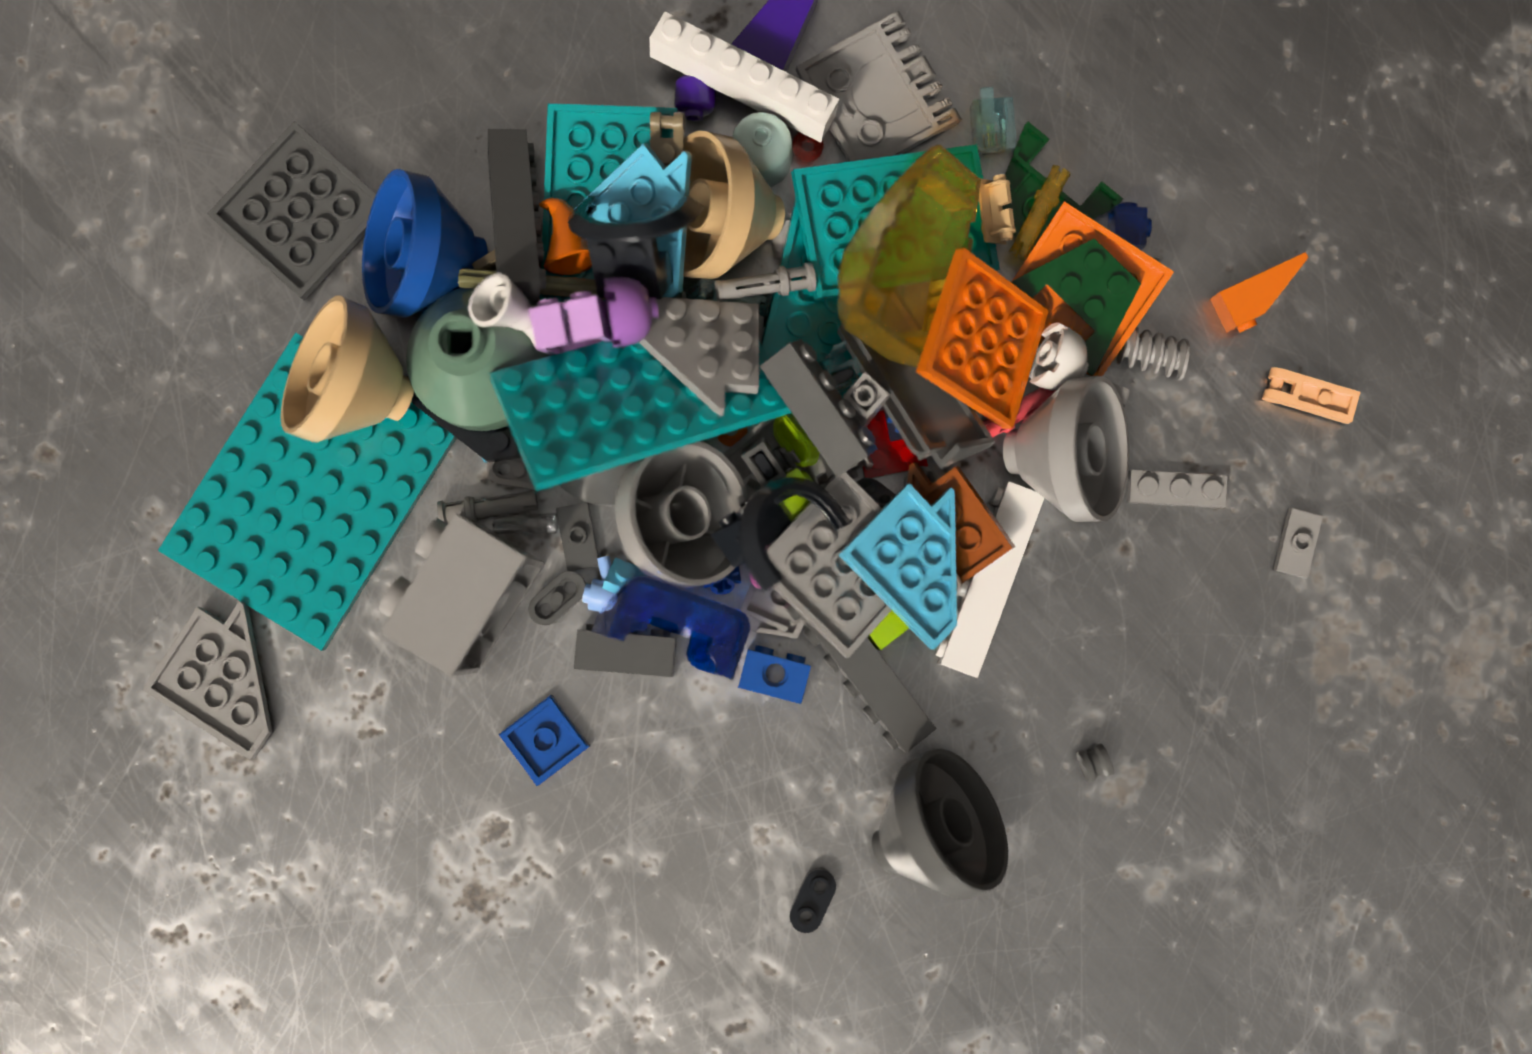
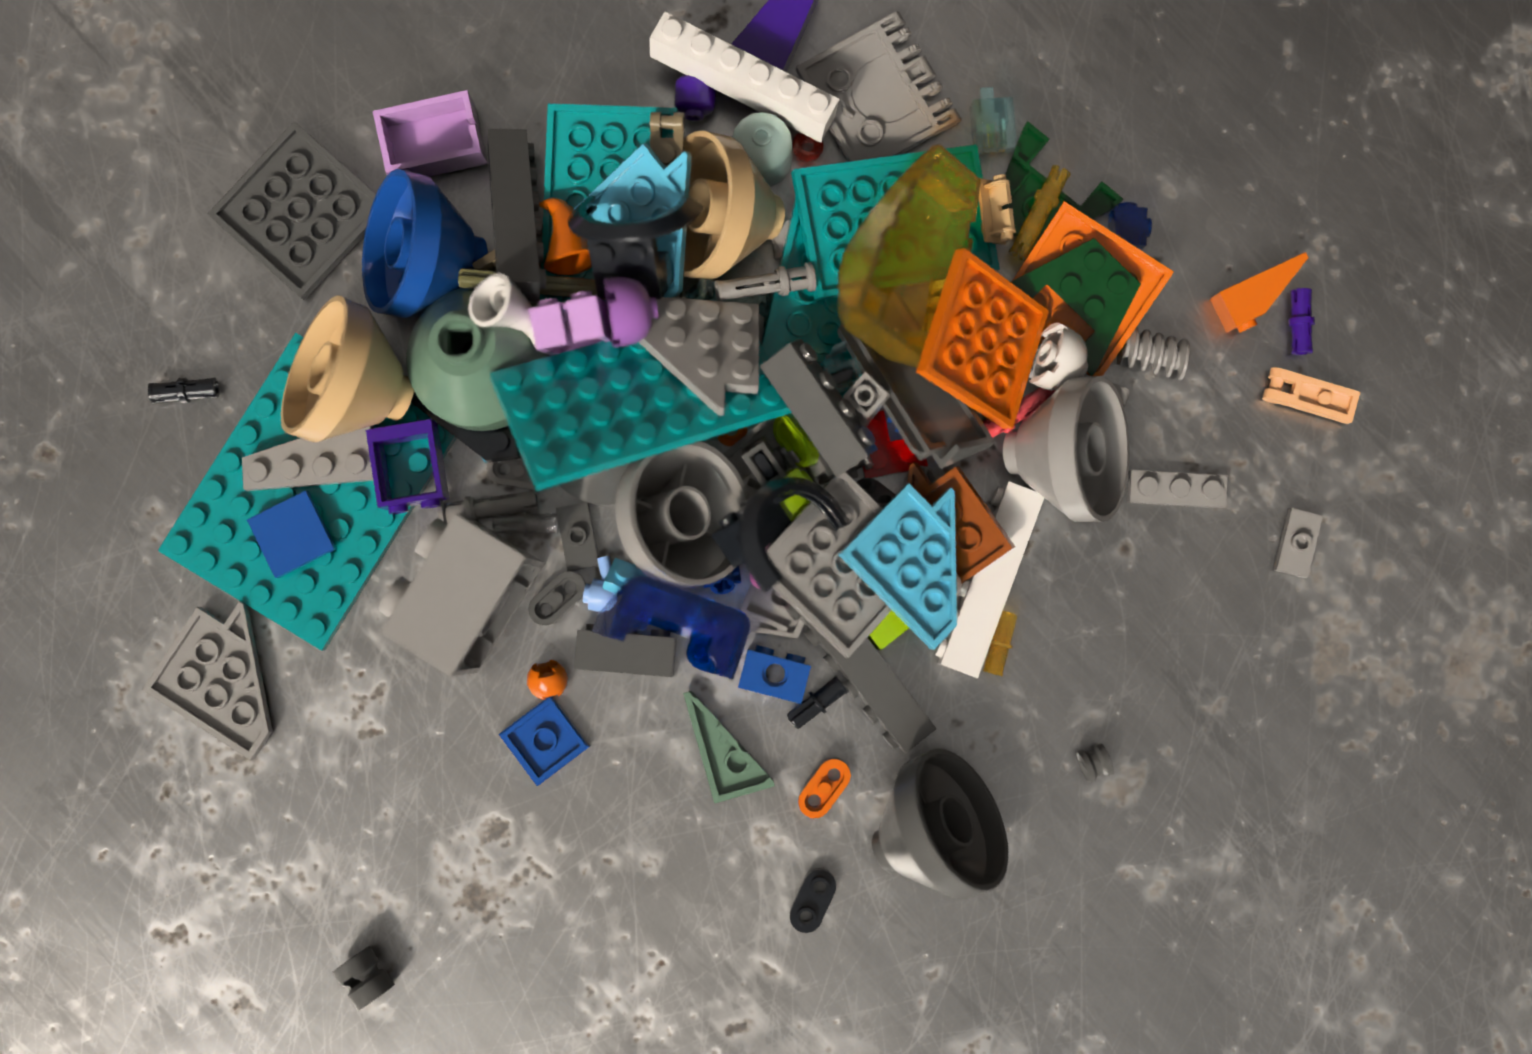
(183, 390): none -> black pin
(291, 534): none -> blue tile
(310, 463): none -> light grey wing
(363, 978): none -> dark grey wheel
(403, 433): none -> dark purple window
(431, 135): none -> lavender piece
(547, 679): none -> orange piece
(726, 762): none -> sand green wing
(817, 703): none -> black axle
(825, 788): none -> orange plate
(1000, 644): none -> clear yellow axle
(1301, 321): none -> dark purple pin

